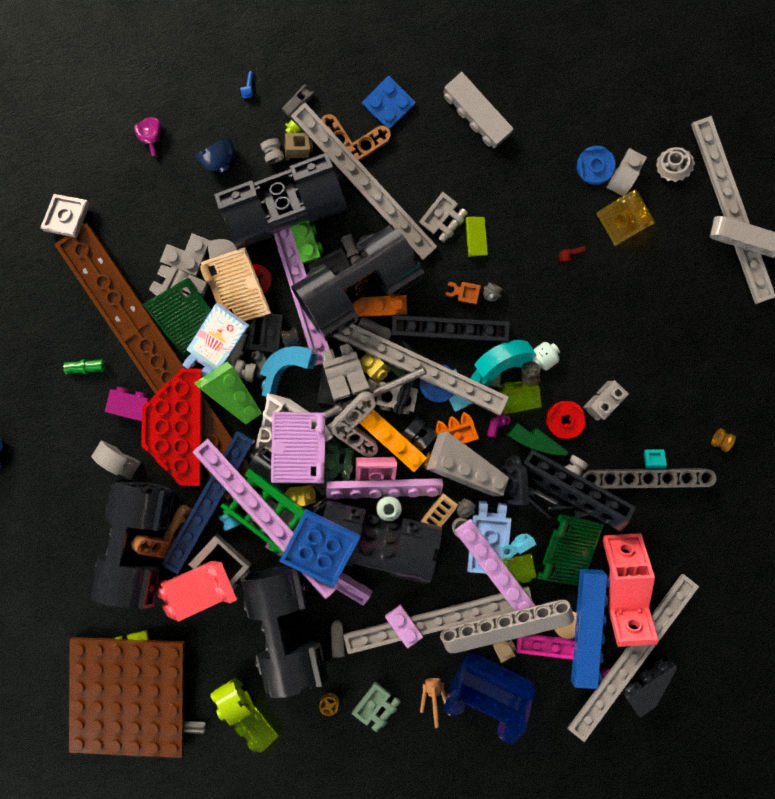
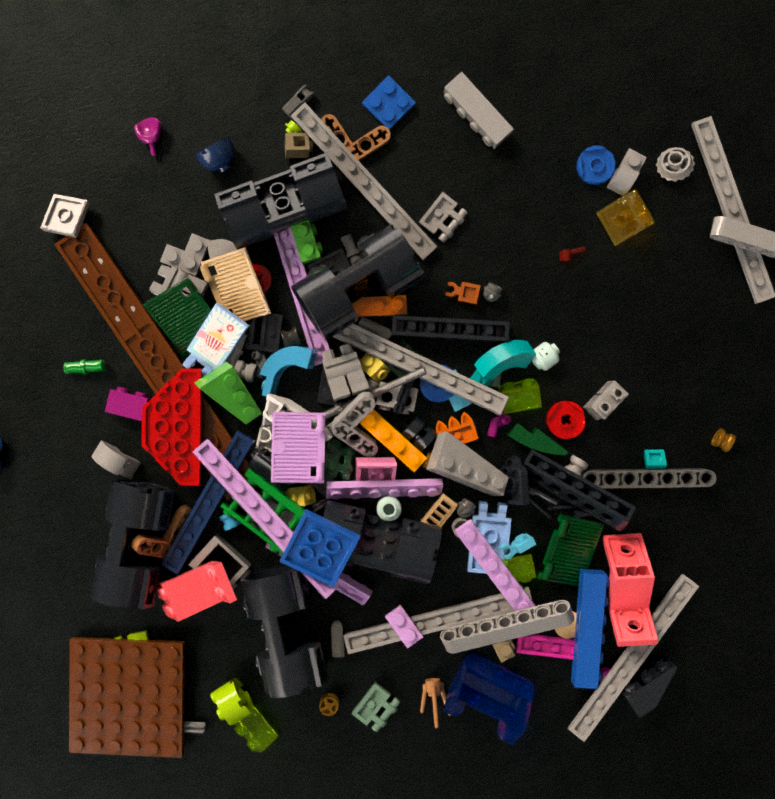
(246, 91): blue hand -> none
(272, 151): light grey wheel -> none
(476, 236): lime slope -> none
(530, 373): clear smoke wheel -> none

